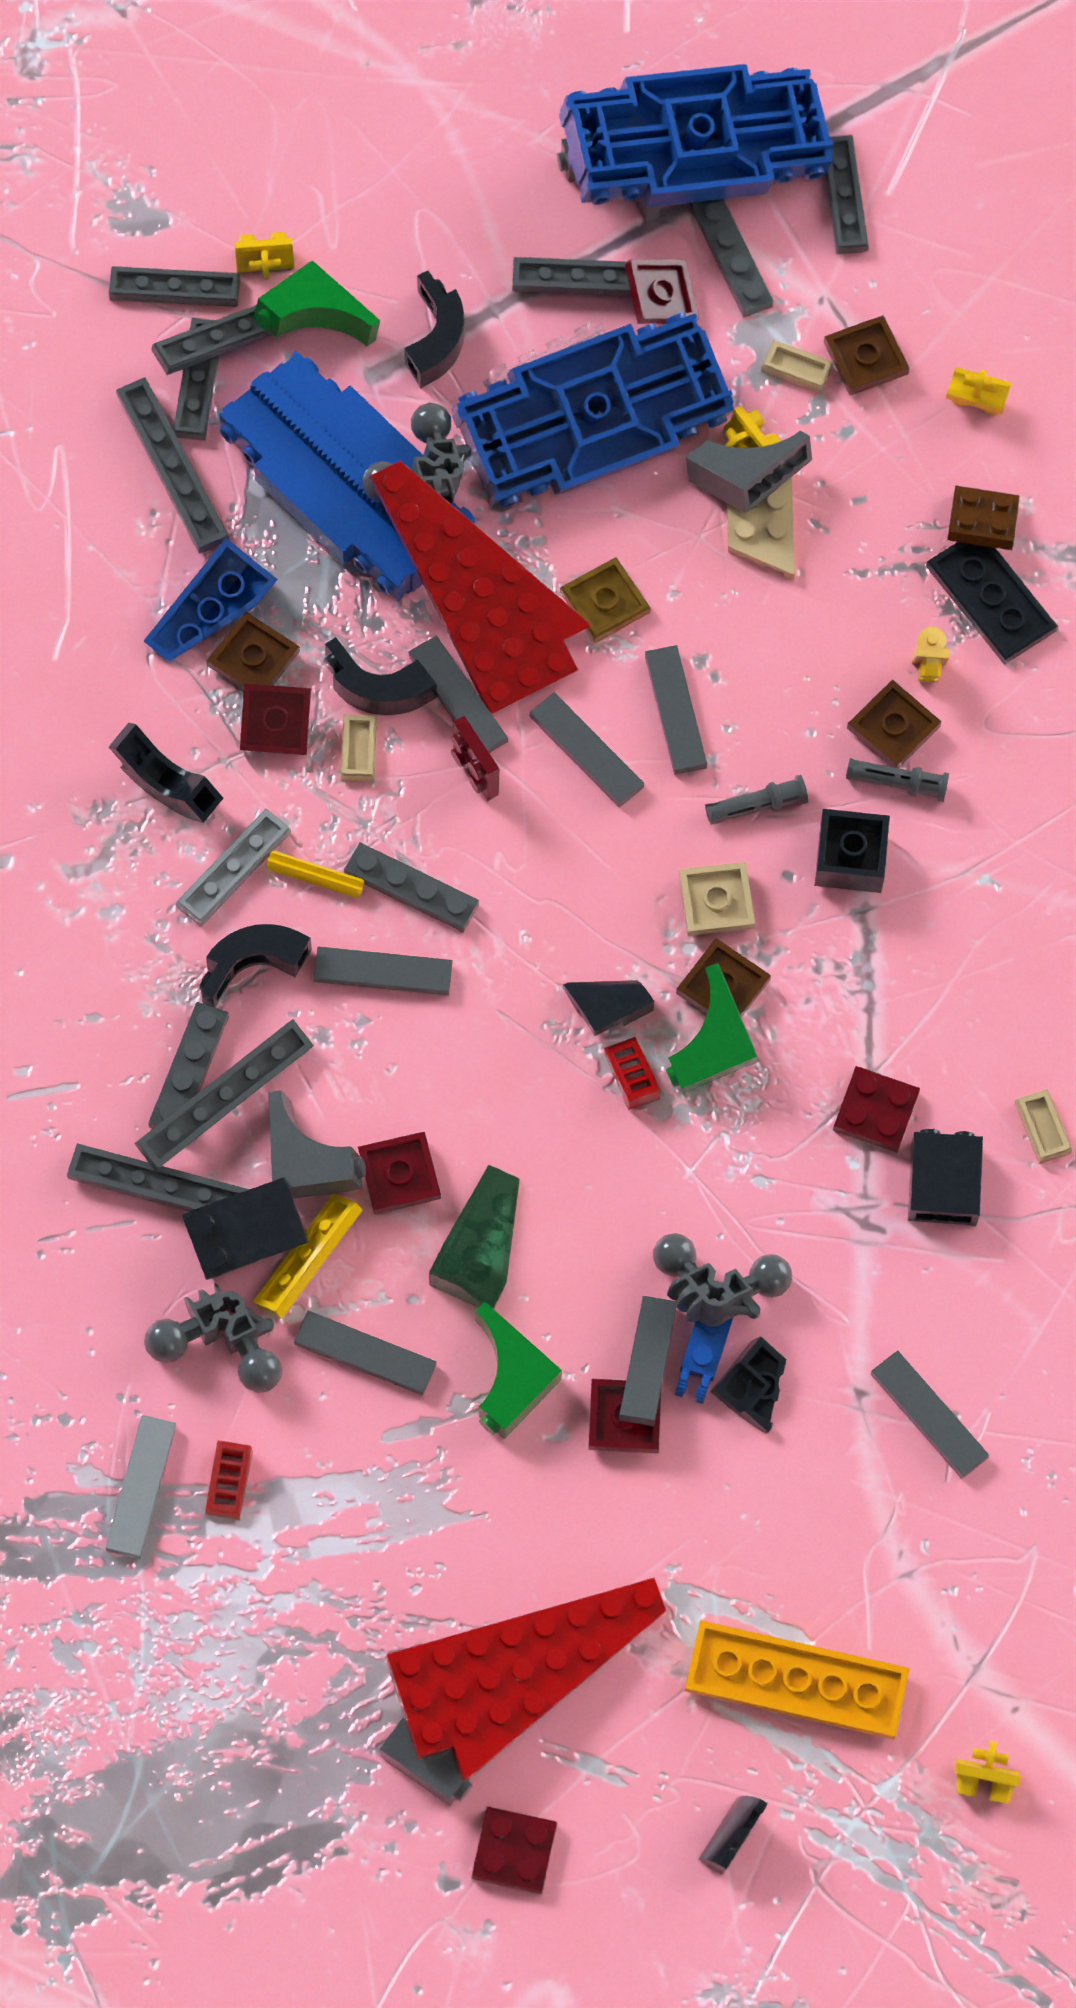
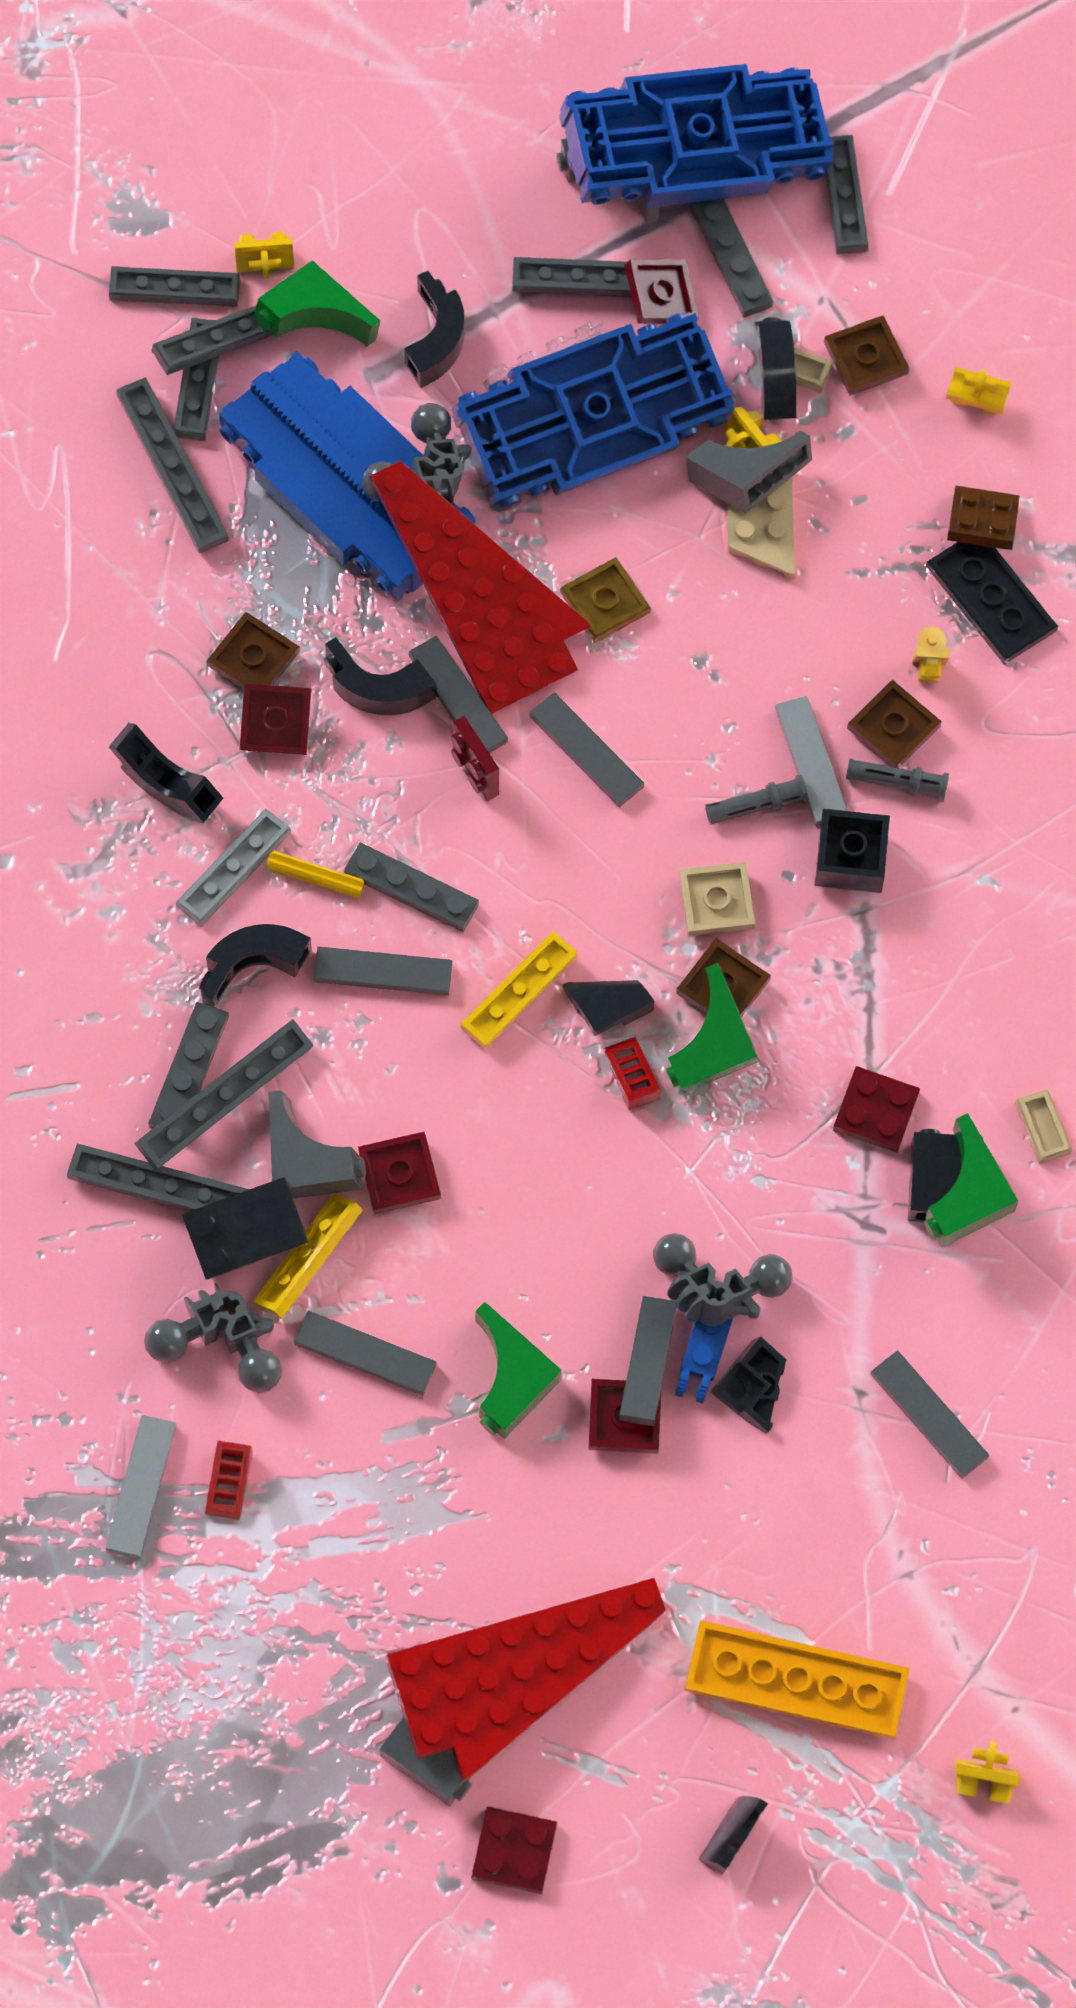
(215, 597): blue wedge -> none
(358, 747): tan tile -> none
(478, 1248): clear green wedge -> none
(519, 990): none -> yellow plate
(675, 709): dark grey tile -> none
(776, 368): none -> black arch
(810, 756): none -> light grey tile
(977, 1196): none -> green arch

